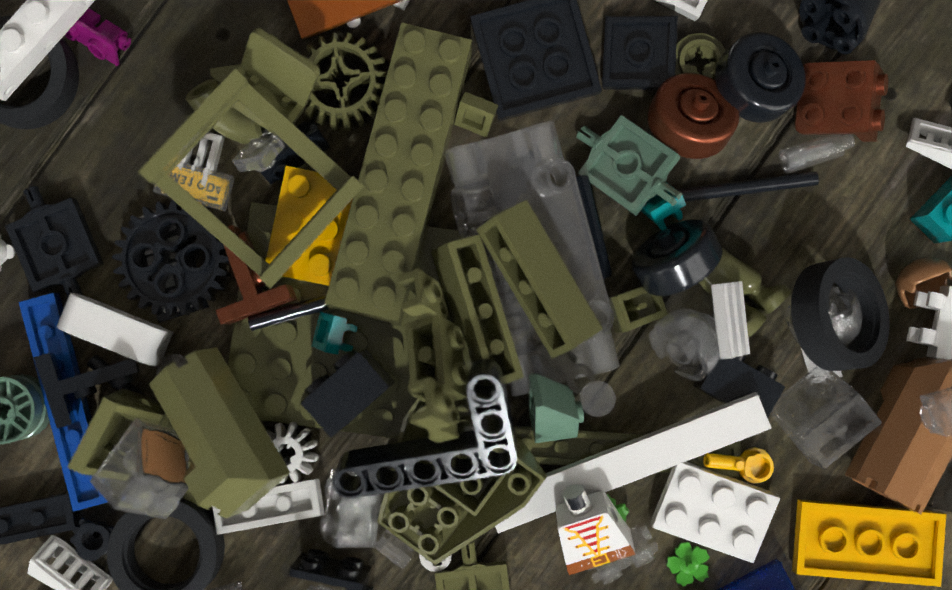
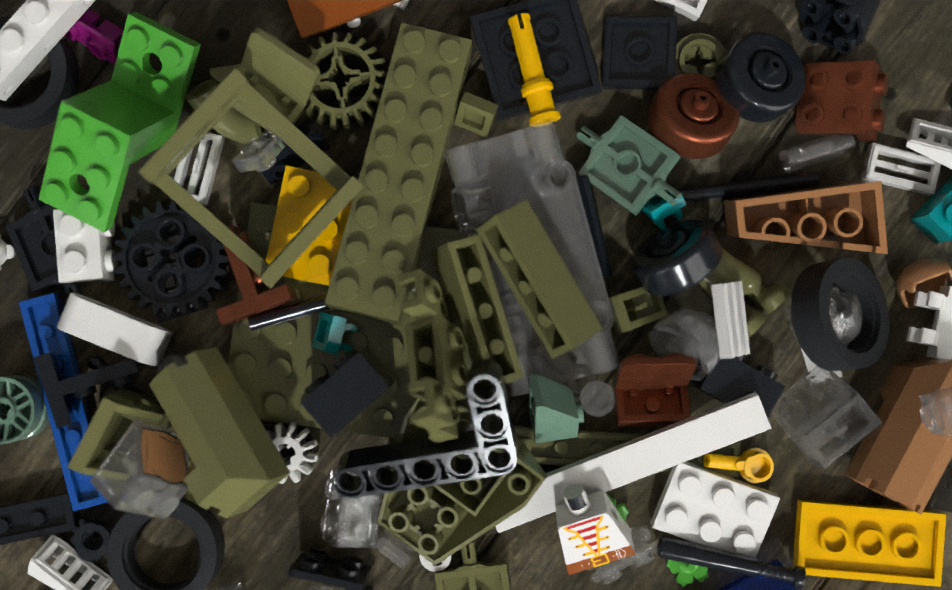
(82, 250): none -> white bracket
(118, 122): none -> bright green bracket
(205, 185): clear tile -> none
(278, 506): white plate -> none
(536, 87): none -> yellow pin
(653, 390): none -> copper bracket
(714, 558): none -> black piece
(827, 216): none -> medium nougat wedge
(871, 163): none -> white tile

